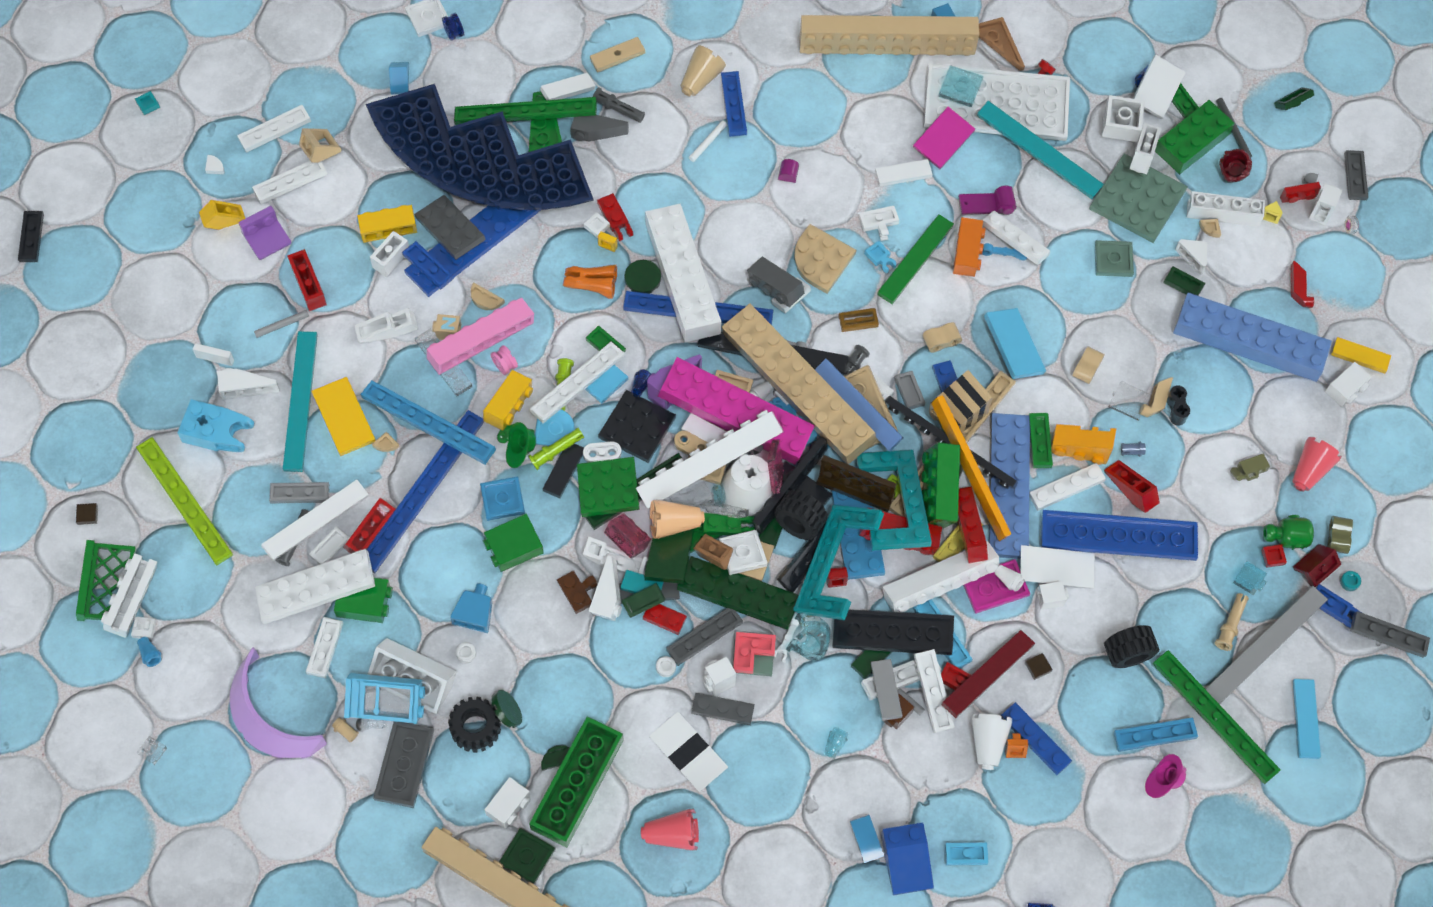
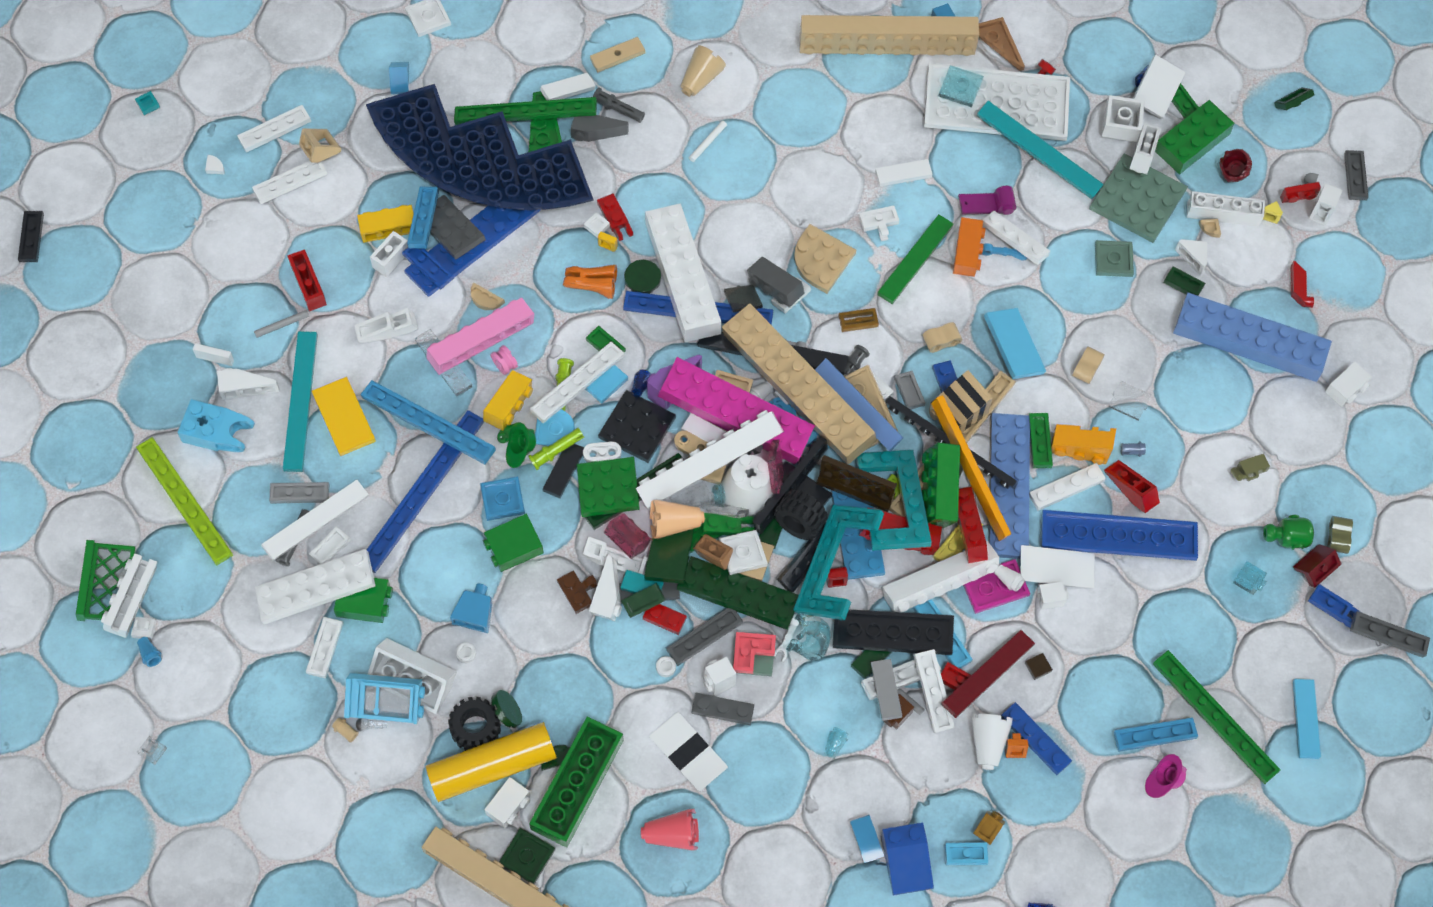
(86, 513): dark brown tile -> none
(221, 214): yellow slope -> none
(257, 731): lavender windscreen -> none
(264, 233): medium lavender bracket -> none
(369, 526): red brick -> none
(385, 443): tan tile -> none
(403, 764): dark grey plate -> none
(423, 217): none -> dark azure plate
(446, 325): tan brick -> none
(453, 26): clear blue wheel -> none
(490, 762): none -> yellow piece
(733, 103): blue plate -> none
(741, 296): none -> clear smoke piece
(788, 170): magenta brick -> none
(880, 255): medium azure plate -> none
(944, 137): dark pink tile -> none
(989, 826): none -> pearl gold bracket
(1131, 646): black tyre -> none
(1158, 398): tan piece -> none
(1178, 405): black axle -> none
(1230, 630): tan pin -> none
(1241, 142): dark grey bar -> none
(1266, 644): light grey tile -> none
(1274, 556): red plate -> none
(1314, 463): coral cone -> none
(1350, 581): teal tile -> none
(1351, 224): clear tile -> none
(1361, 355): yellow tile -> none

